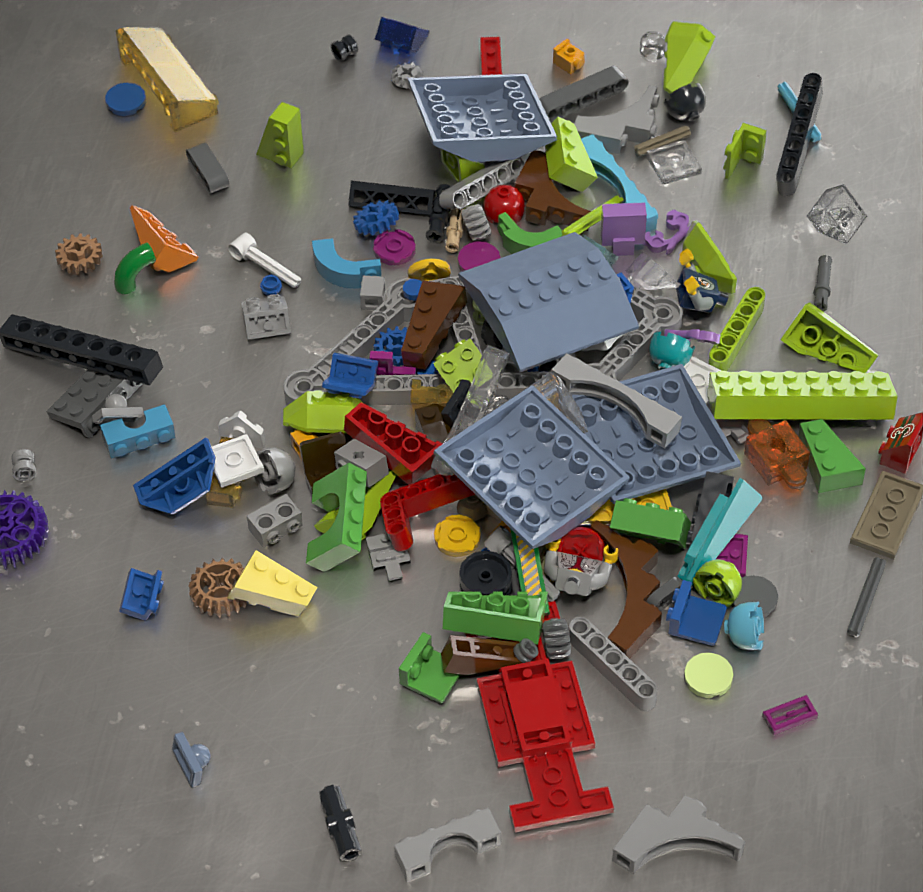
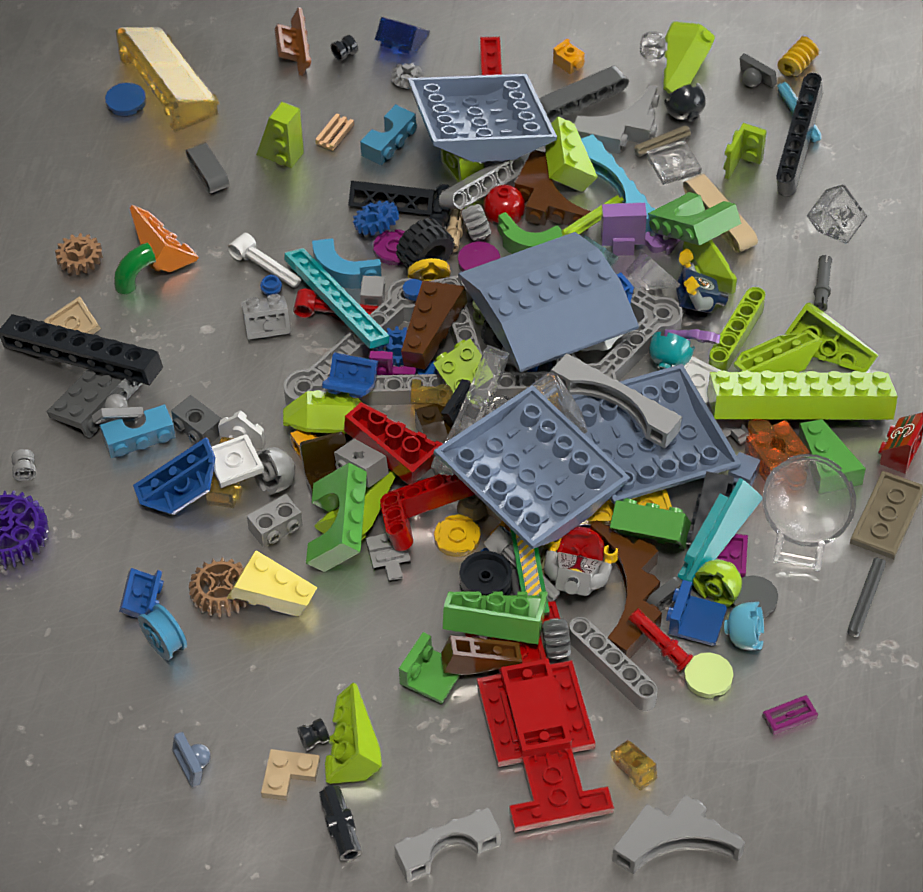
(75, 317): none -> tan plate
(162, 631): none -> dark azure wheel
(195, 420): none -> dark grey brick
(283, 767): none -> tan plate
(293, 41): none -> dark orange bracket
(307, 304): none -> red axle
(313, 734): none -> black wheel
(331, 131): none -> light nougat tile
(337, 298): none -> teal plate
(354, 744): none -> lime wedge
(380, 146): none -> dark azure arch
(424, 241): none -> black tyre
(525, 650): dark grey bush -> none
(635, 764): none -> clear yellow leg
(668, 647): none -> red pin
(690, 222): none -> bright green arch
(739, 237): none -> tan beam
(747, 471): none -> sand blue brick
(756, 72): none -> dark grey tile
(780, 354): none -> lime wedge
(798, 57): none -> yellow piece
(807, 505): none -> clear windscreen

